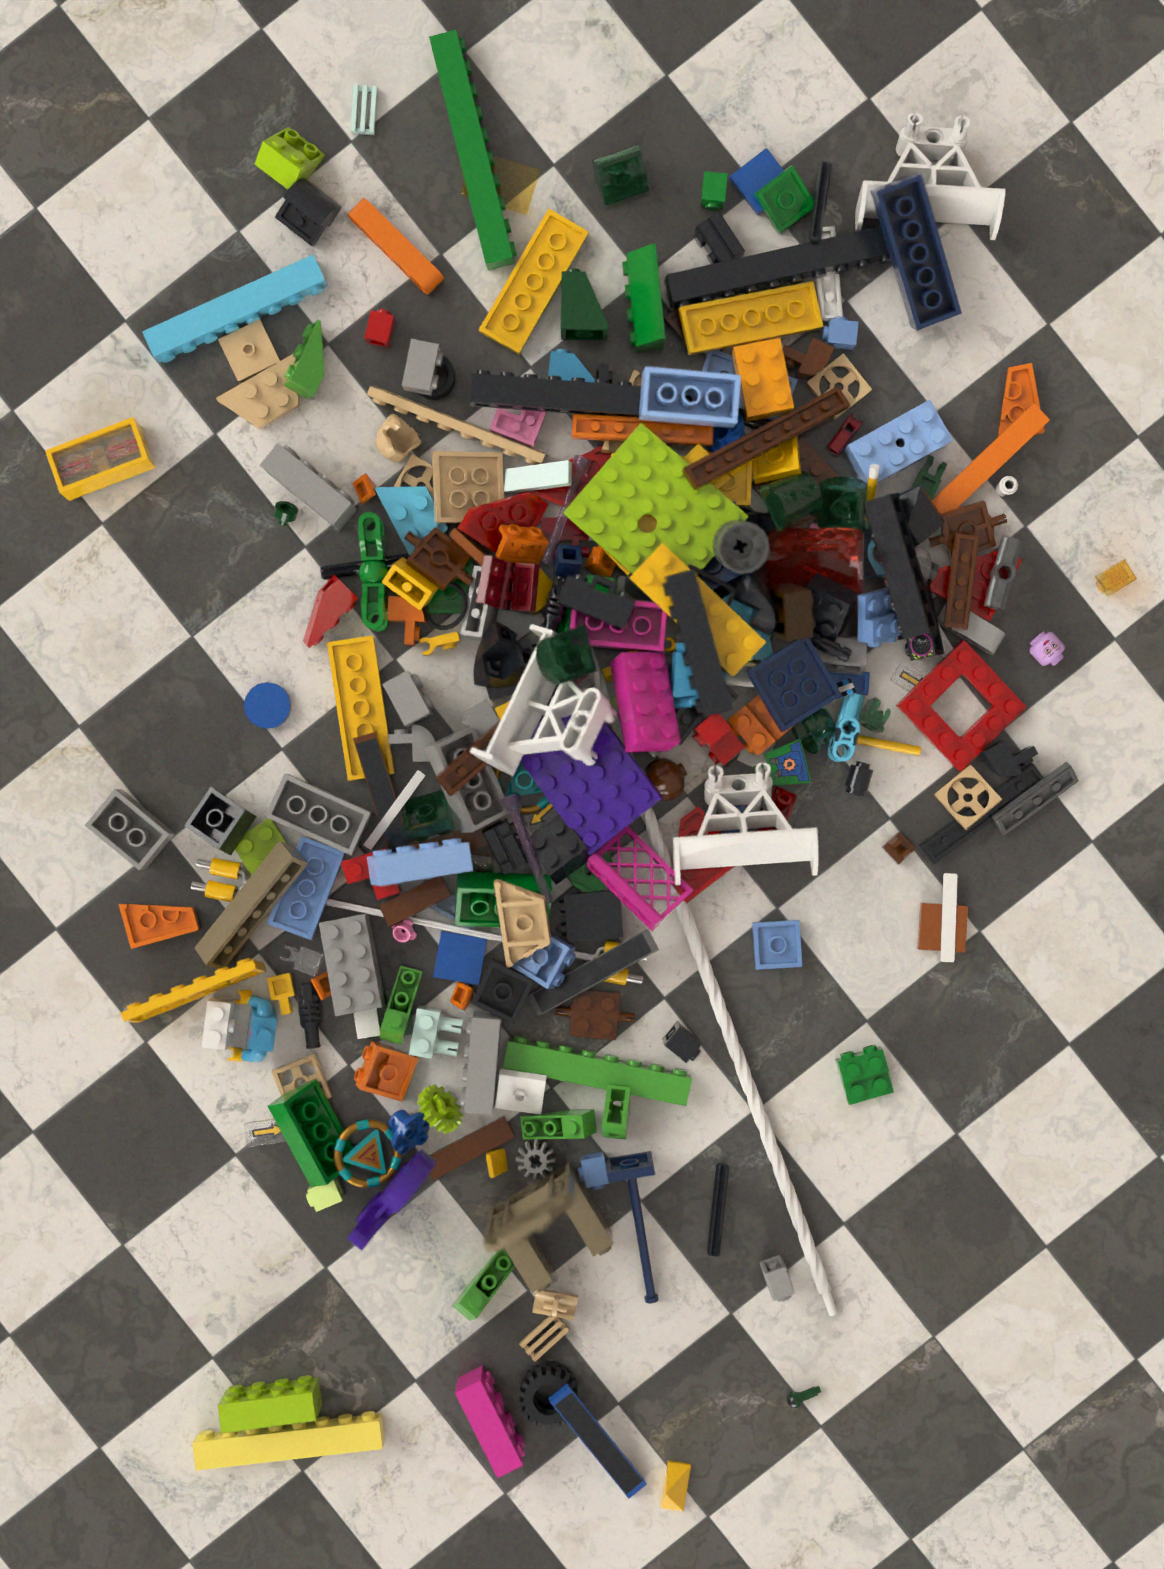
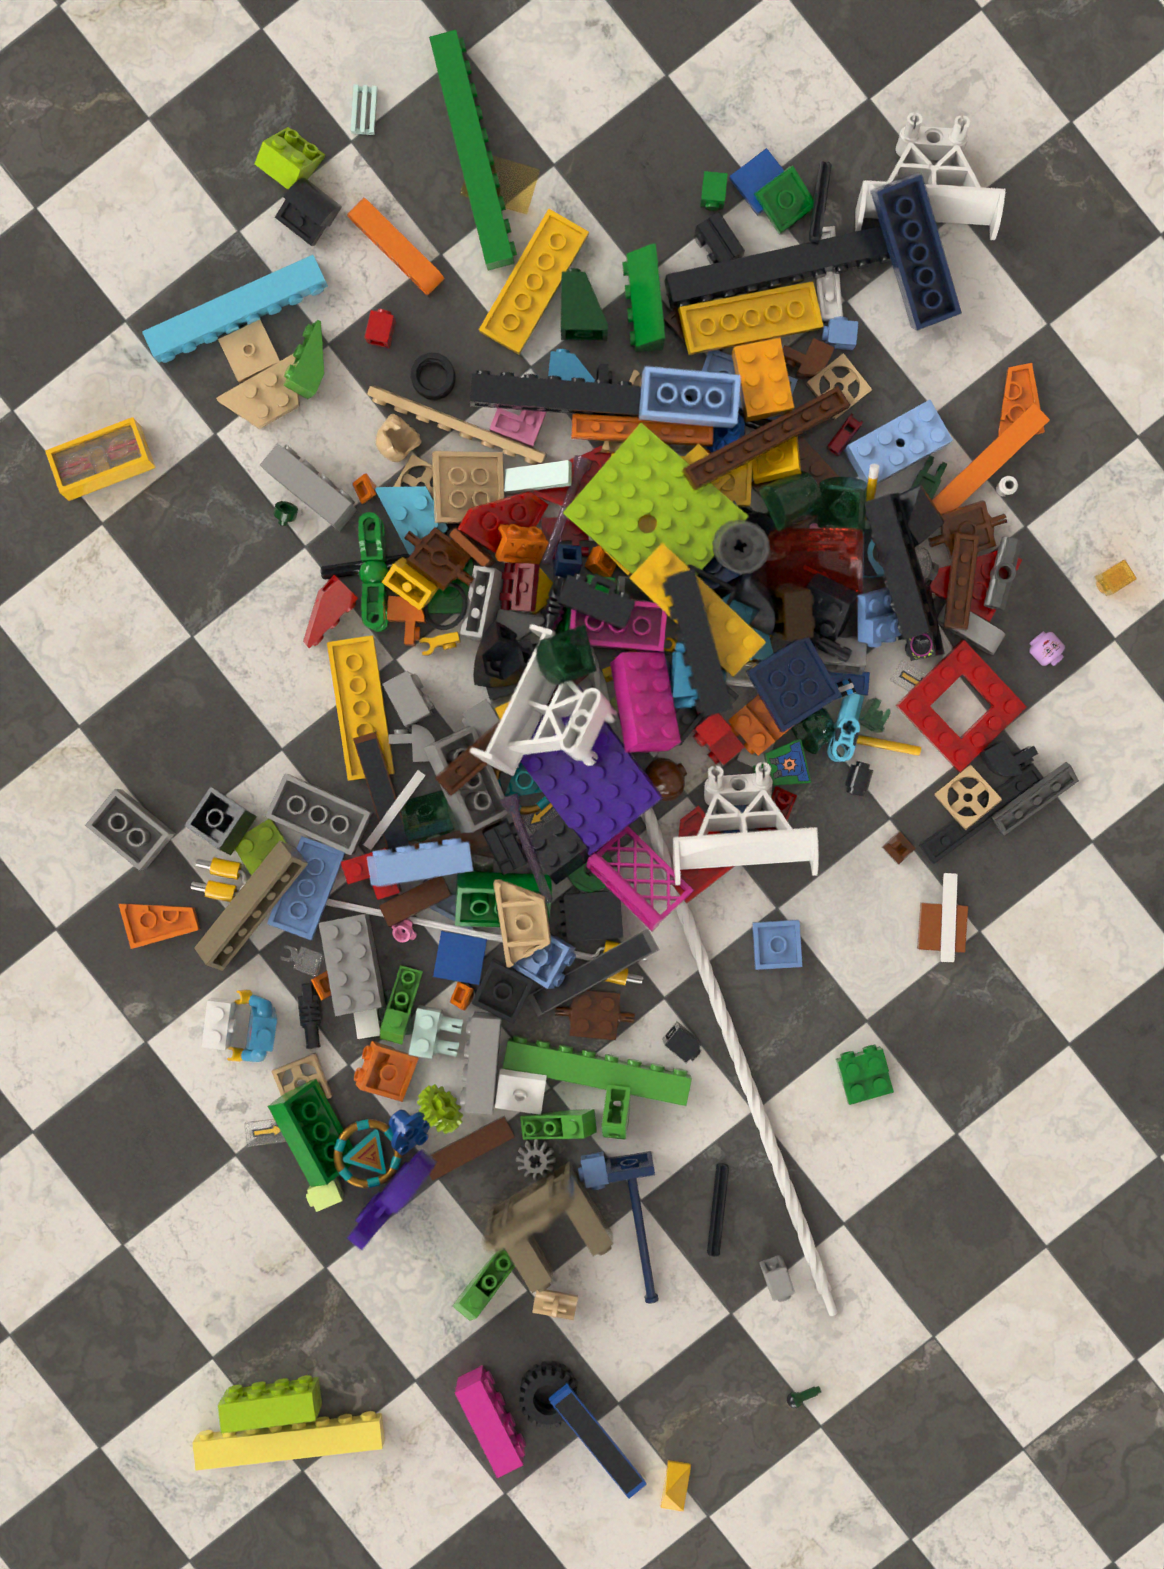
(201, 987): yellow plate -> none
(267, 705): blue tile -> none
(281, 988): yellow plate -> none
(422, 367): light grey brick -> none
(494, 582): dark red plate -> none
(496, 1162): yellow slope -> none
(530, 1349): tan tile -> none
(620, 175): clear green brick -> none

